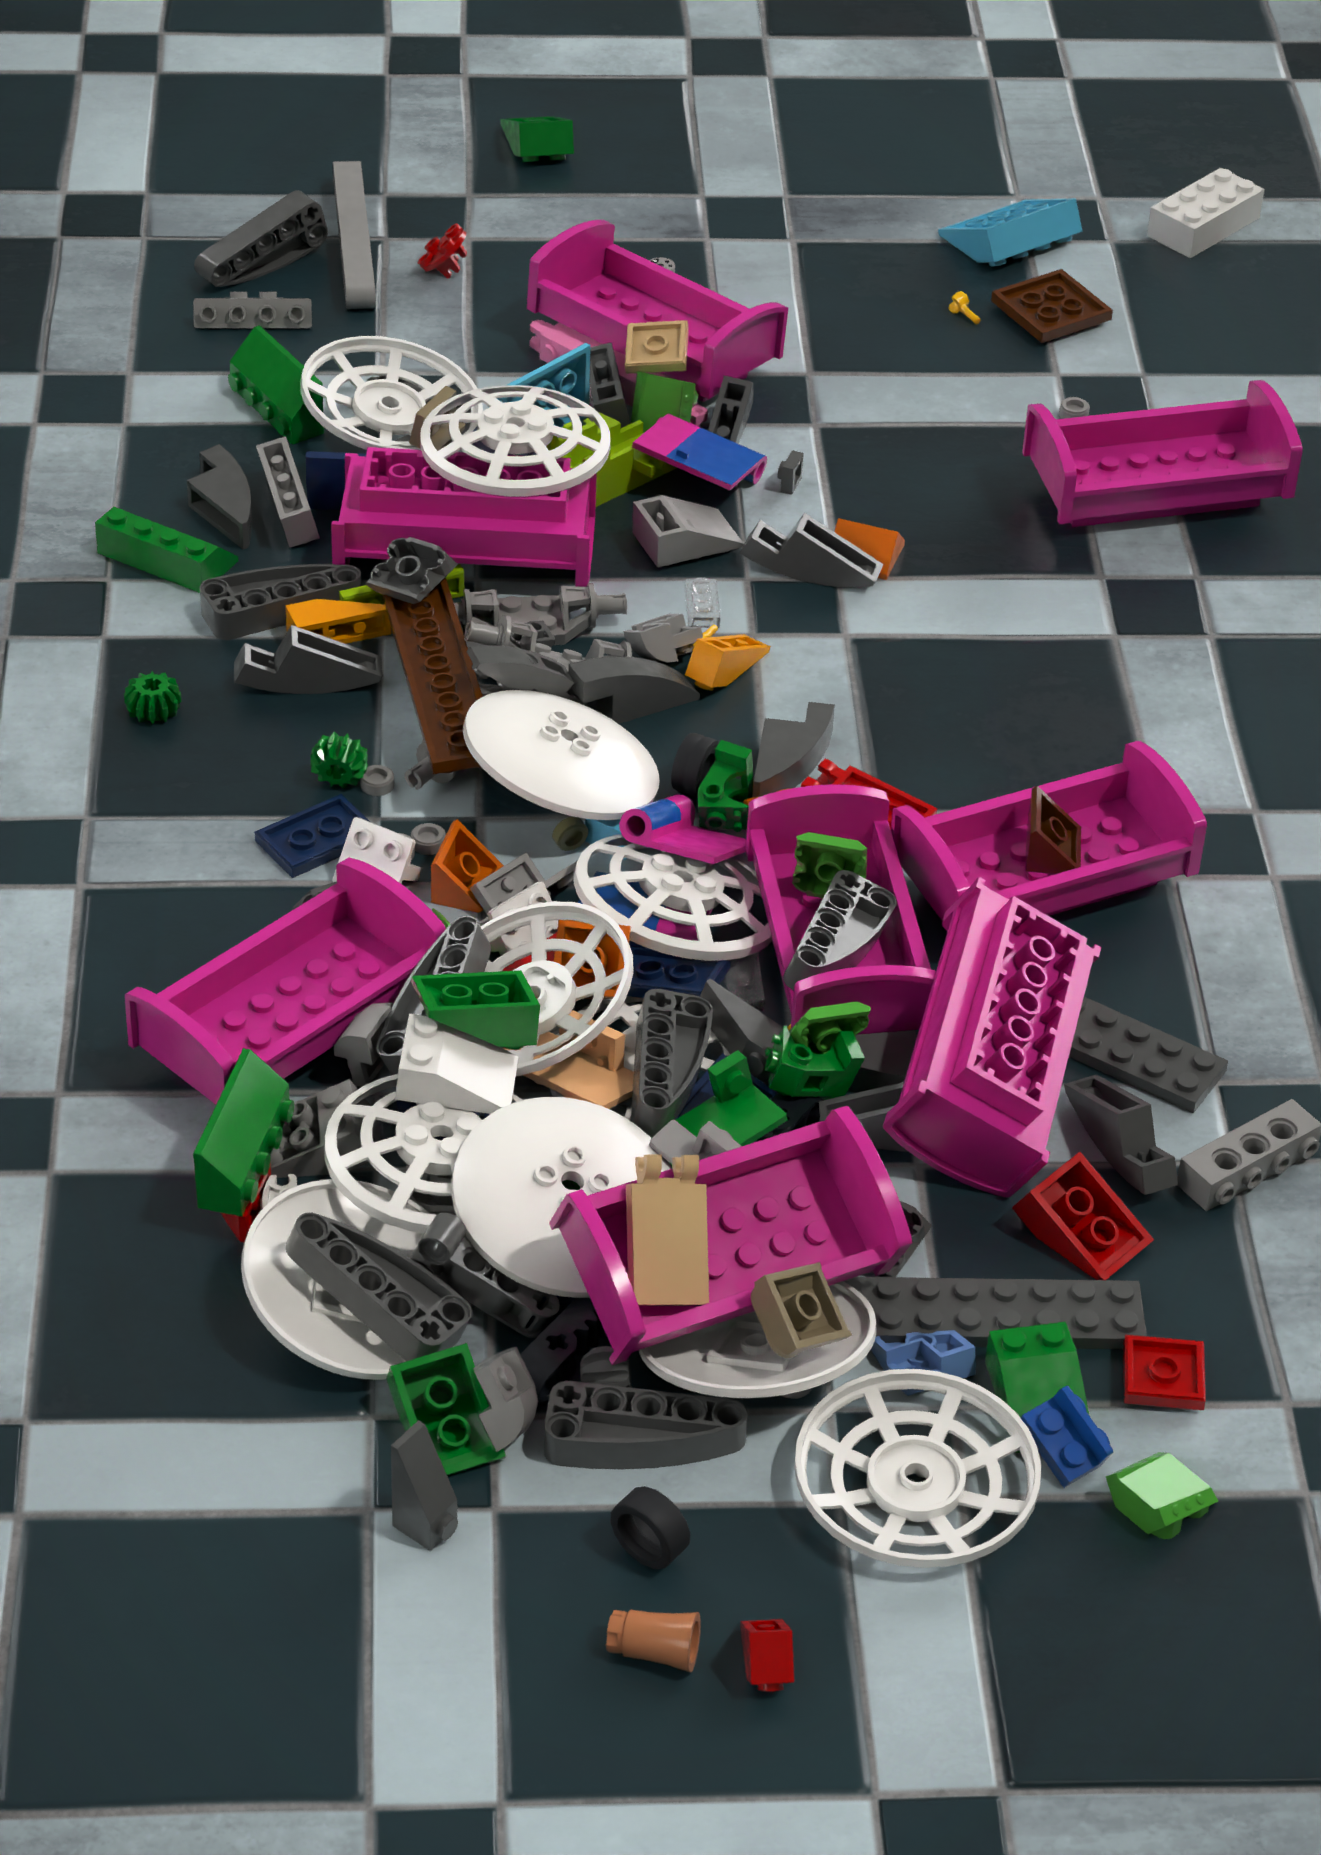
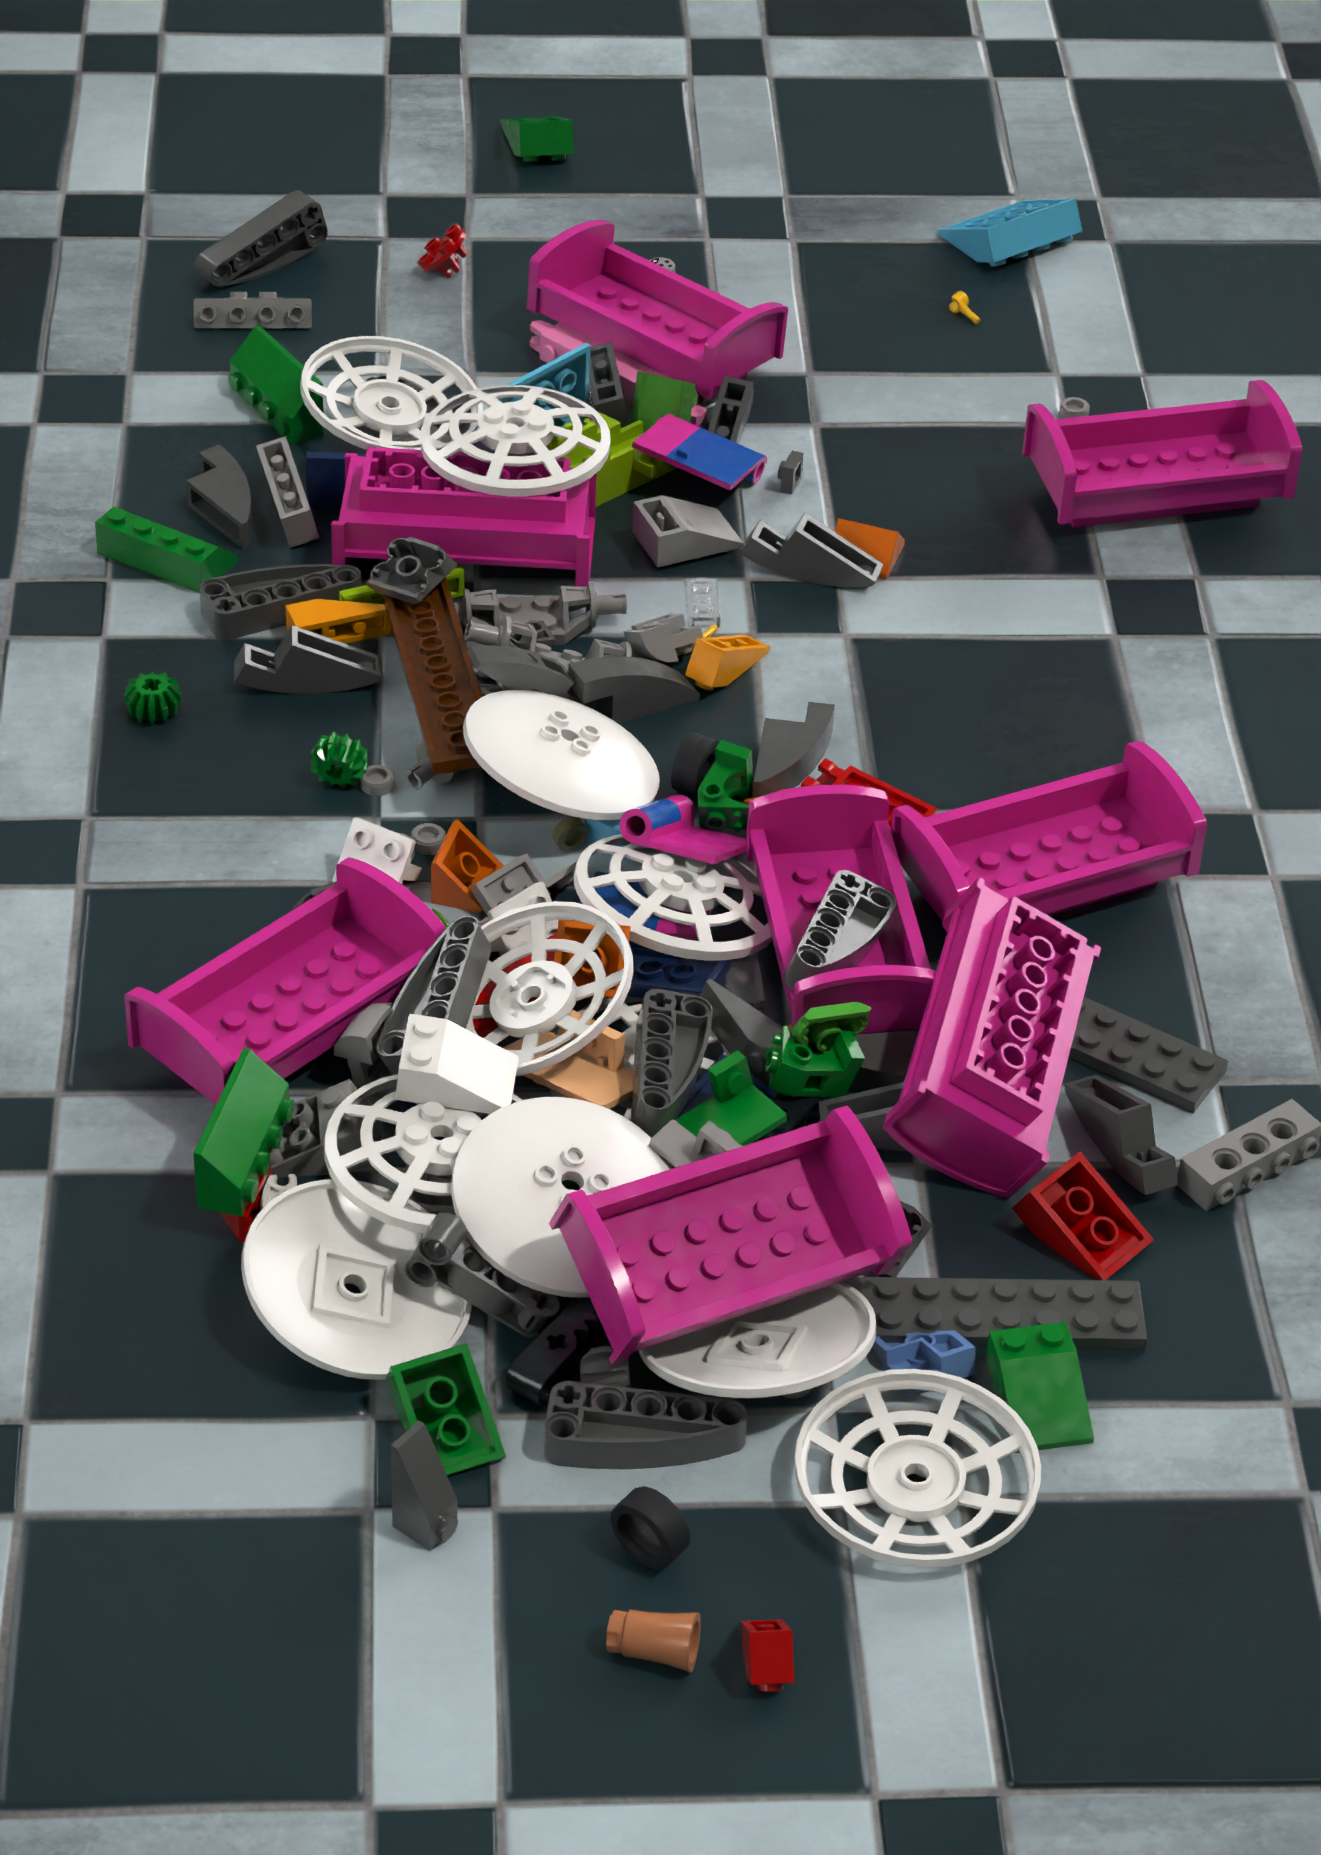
(309, 836): dark blue tile -> none
(354, 235): light grey beam -> none
(380, 1286): dark grey beam -> none
(440, 432): dark tan bracket -> none
(483, 1004): green slope -> none
(510, 1396): light grey brick -> none
(656, 346): tan tile -> none
(667, 1234): tan tile -> none
(797, 1310): dark tan slope -> none
(822, 857): bright green slope -> none
(1051, 305): reddish brown plate -> none
(1052, 837): reddish brown slope -> none
(1067, 1437): blue bracket -> none
(1160, 1494): bright green slope -> none
(1164, 1372): red plate -> none
(1205, 212): white brick -> none

